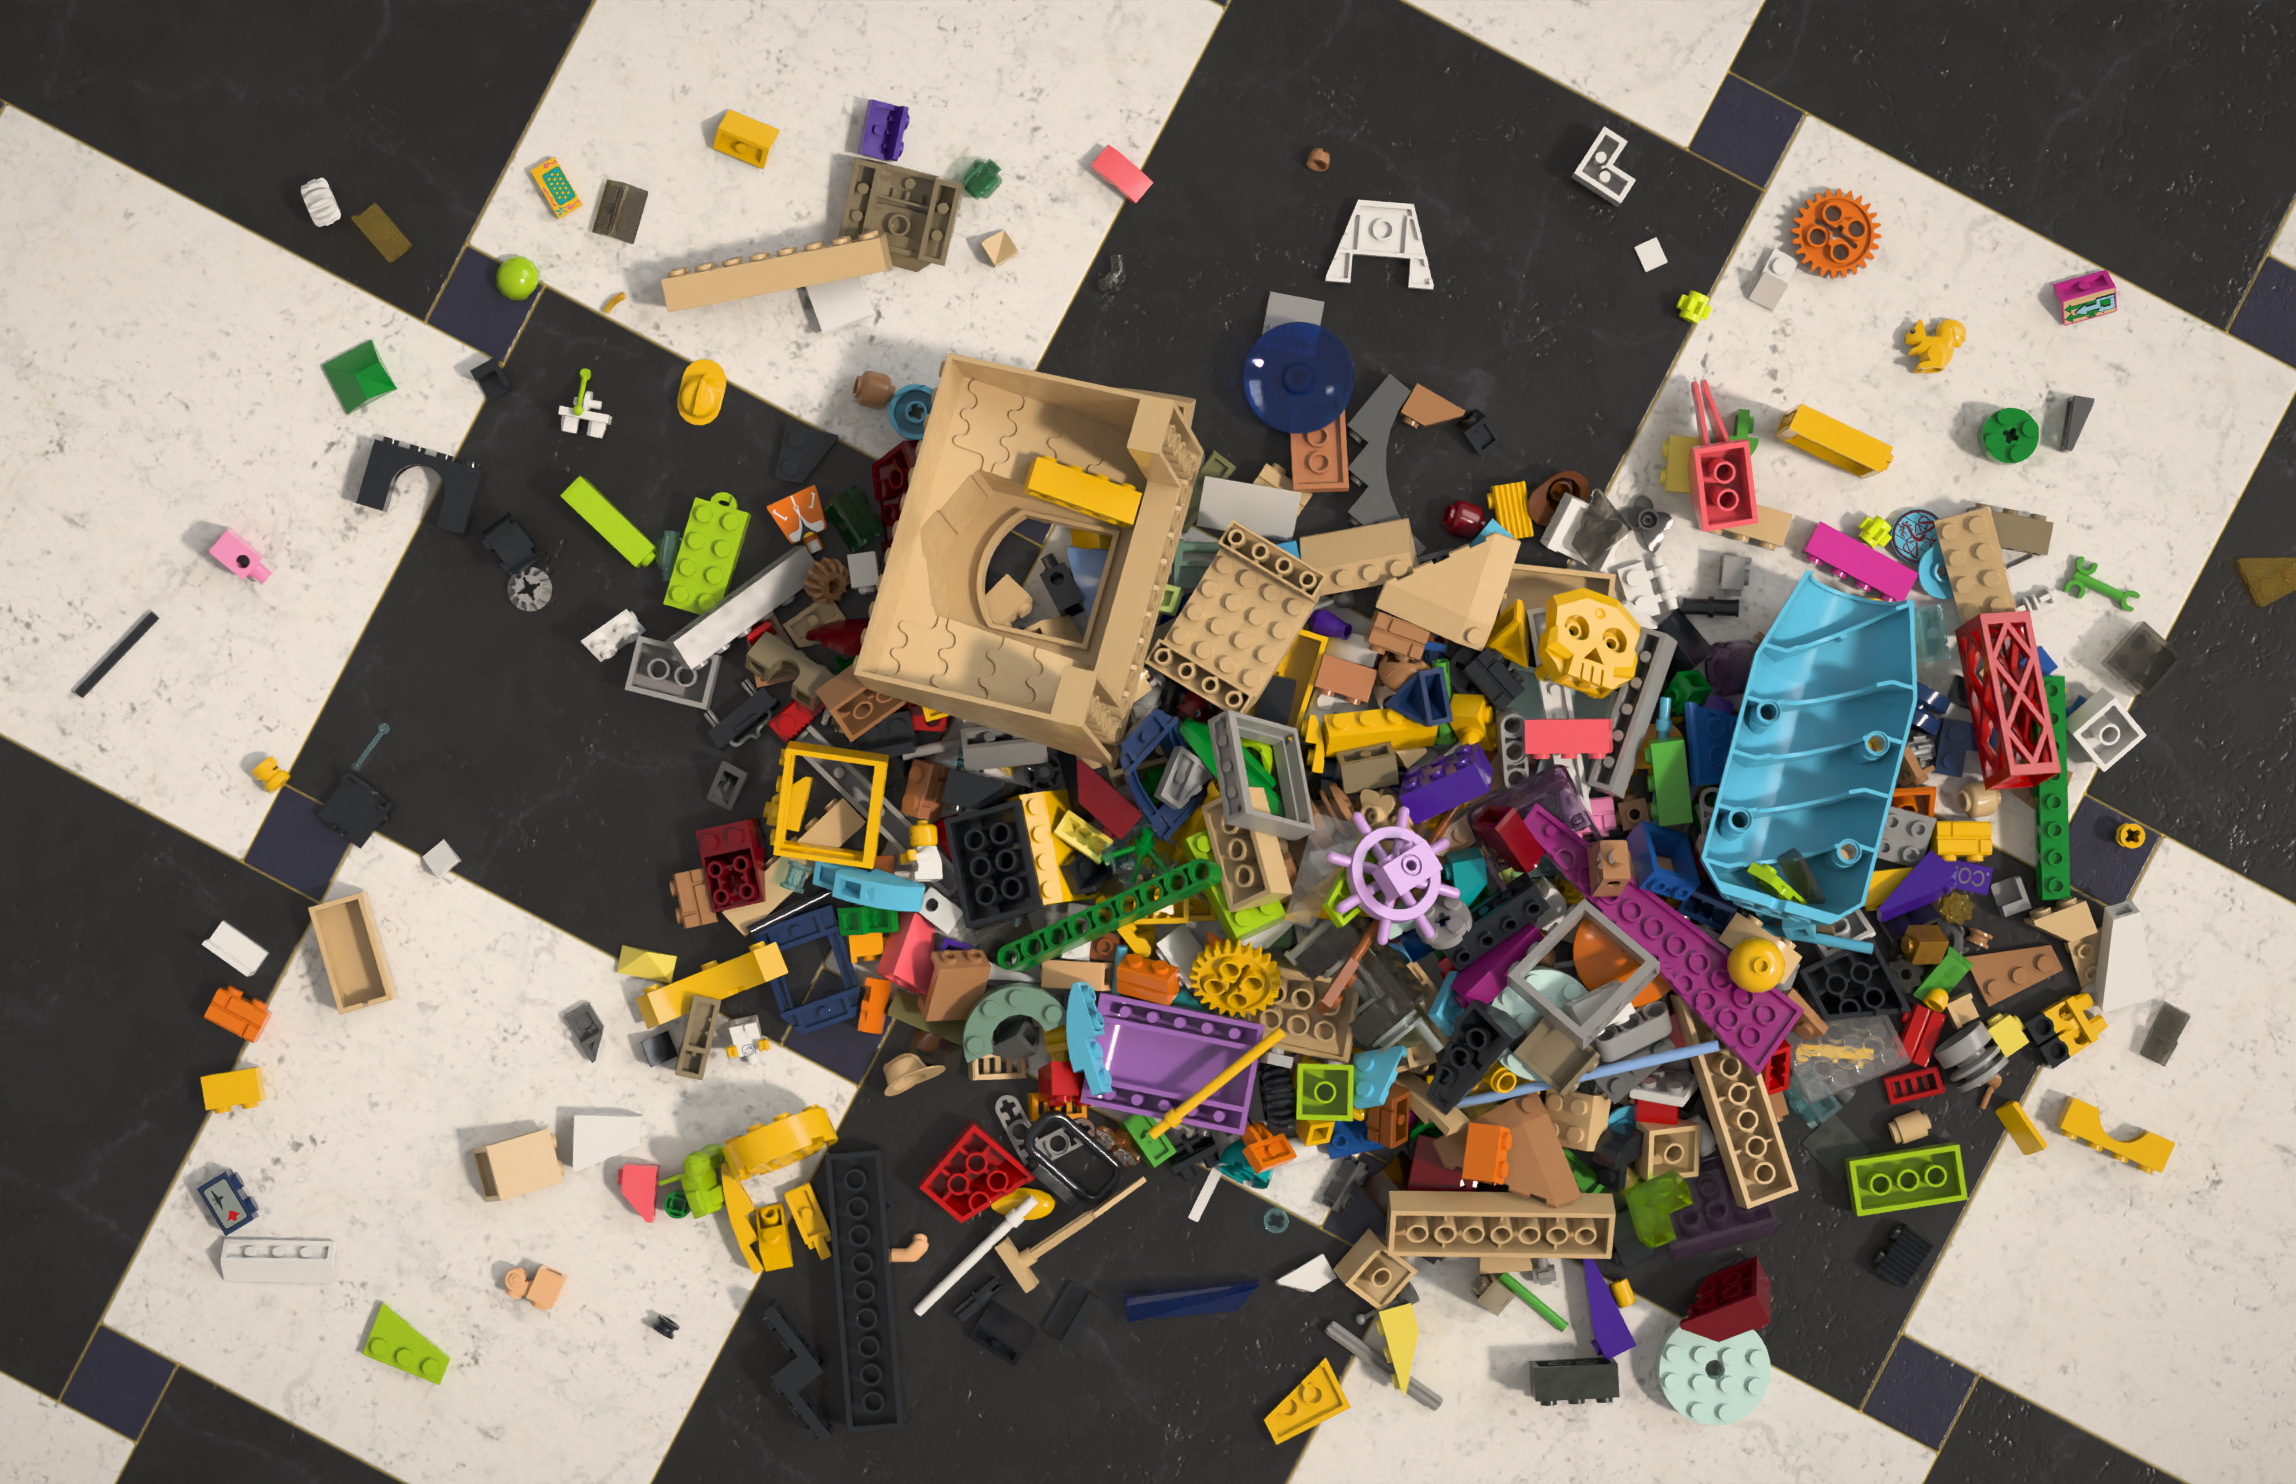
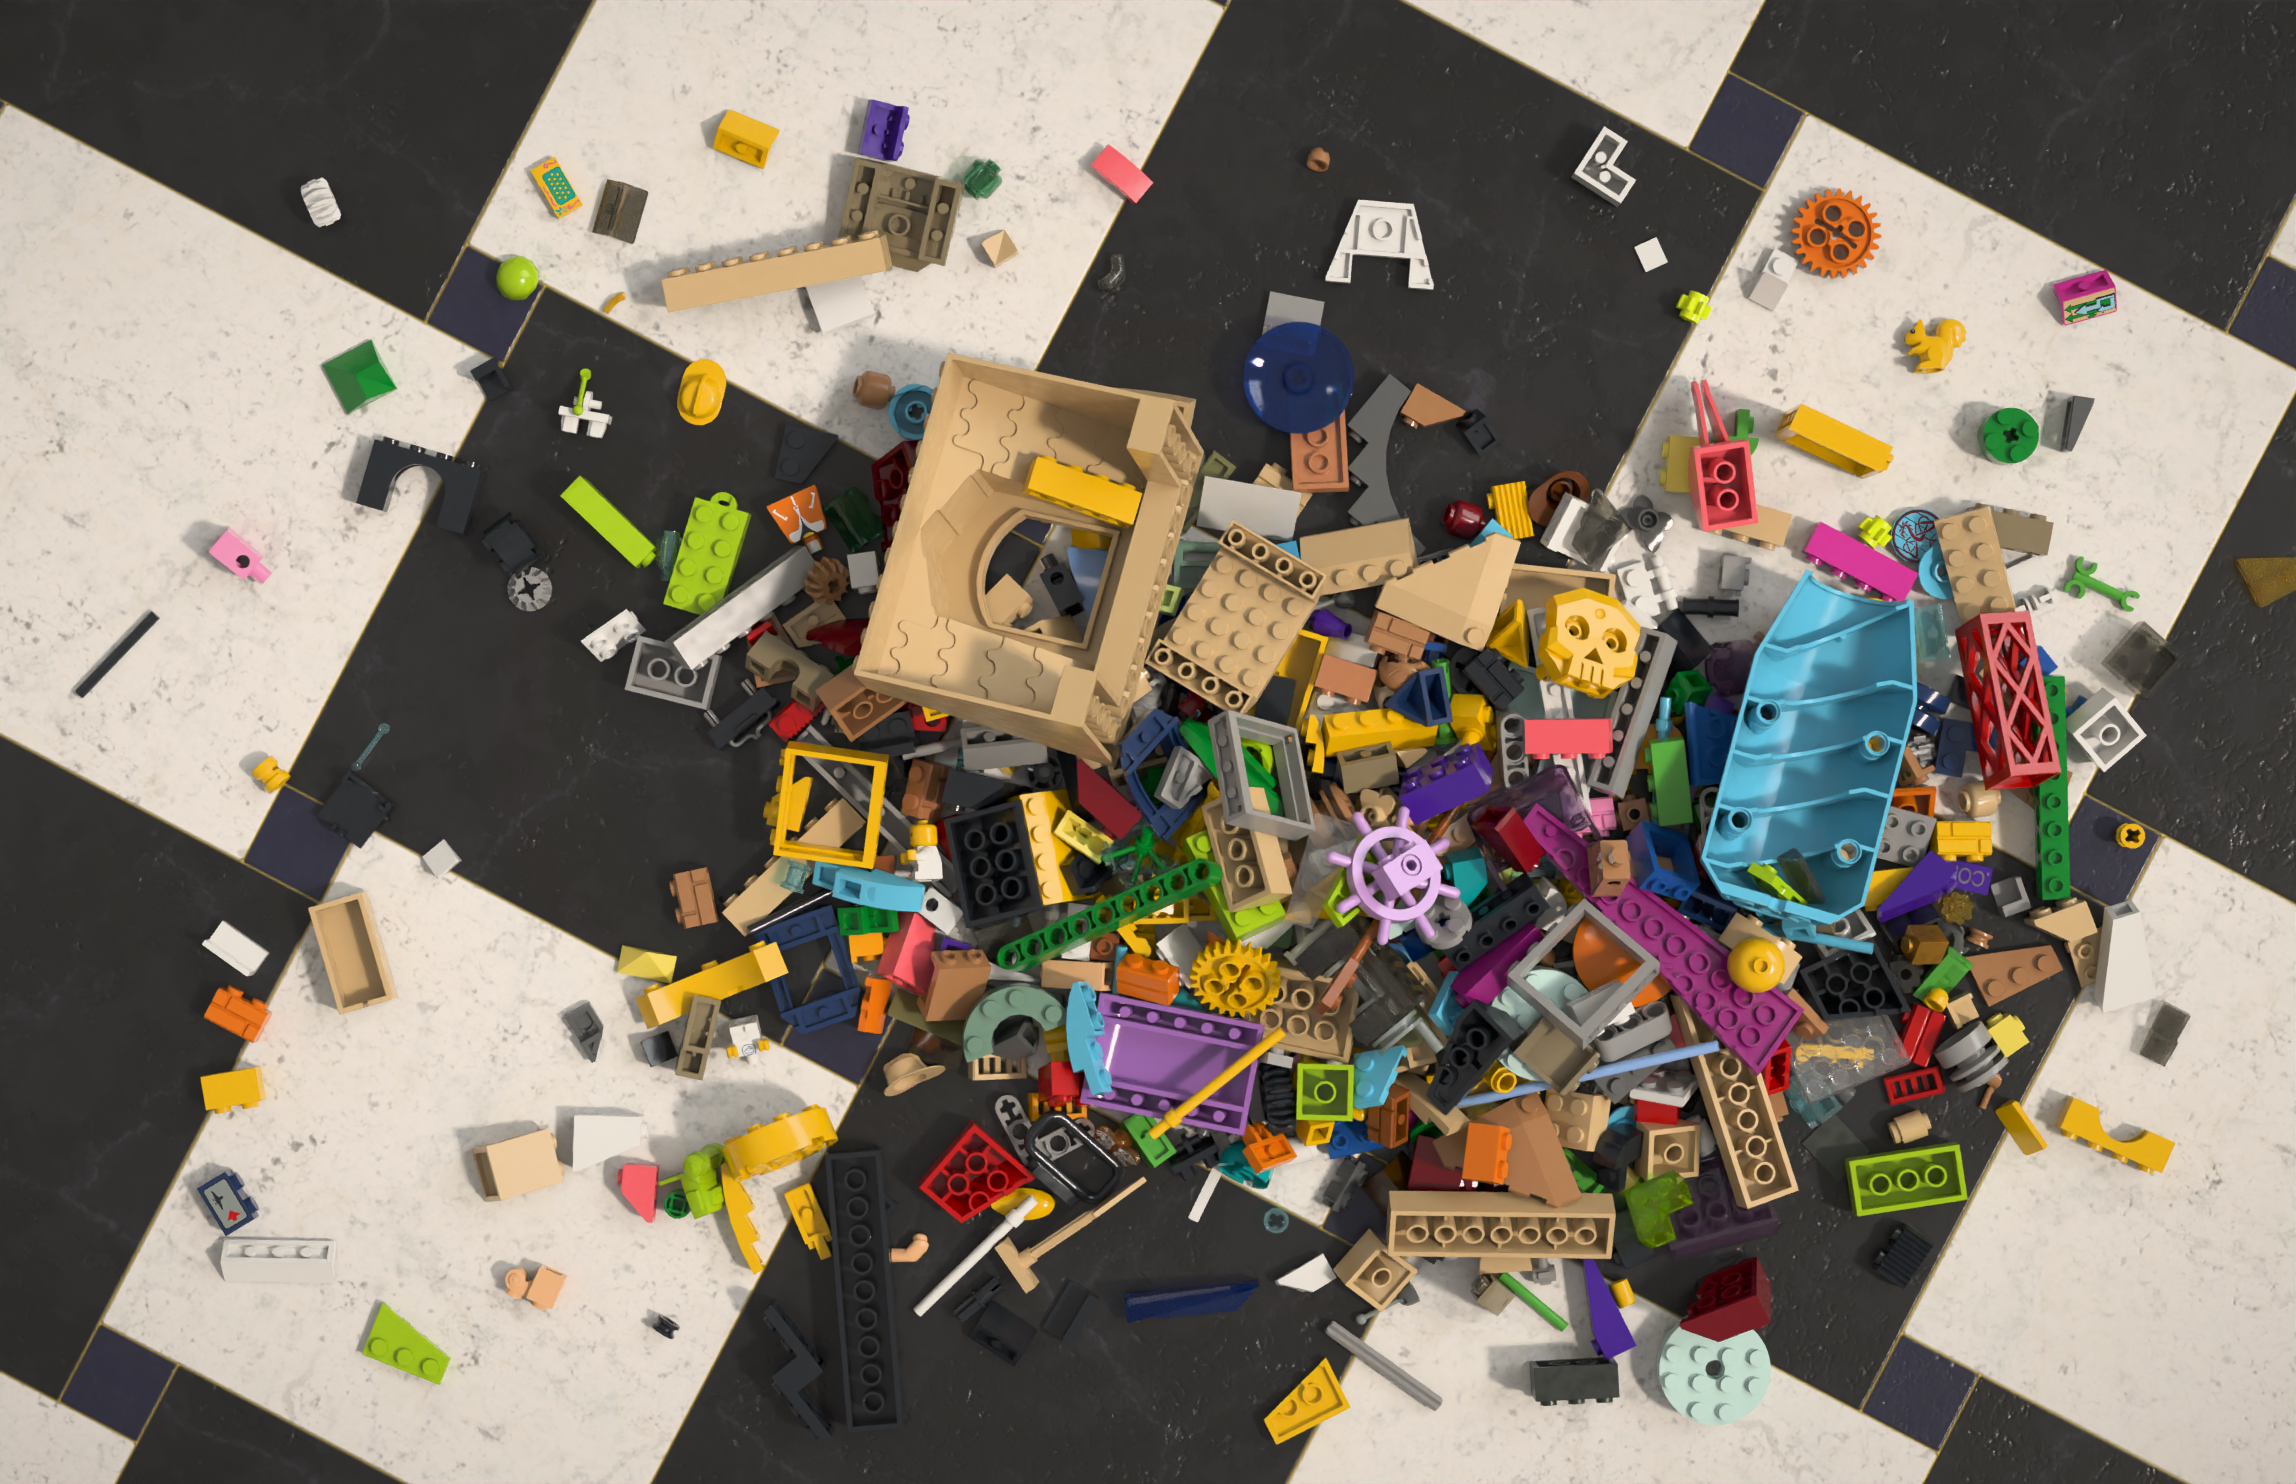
(382, 232): clear yellow panel -> none
(727, 785): dark grey slope -> none
(733, 864): dark red slope -> none
(774, 1237): yellow slope -> none
(1401, 1336): light yellow slope -> none
(2073, 1027): yellow hips -> none

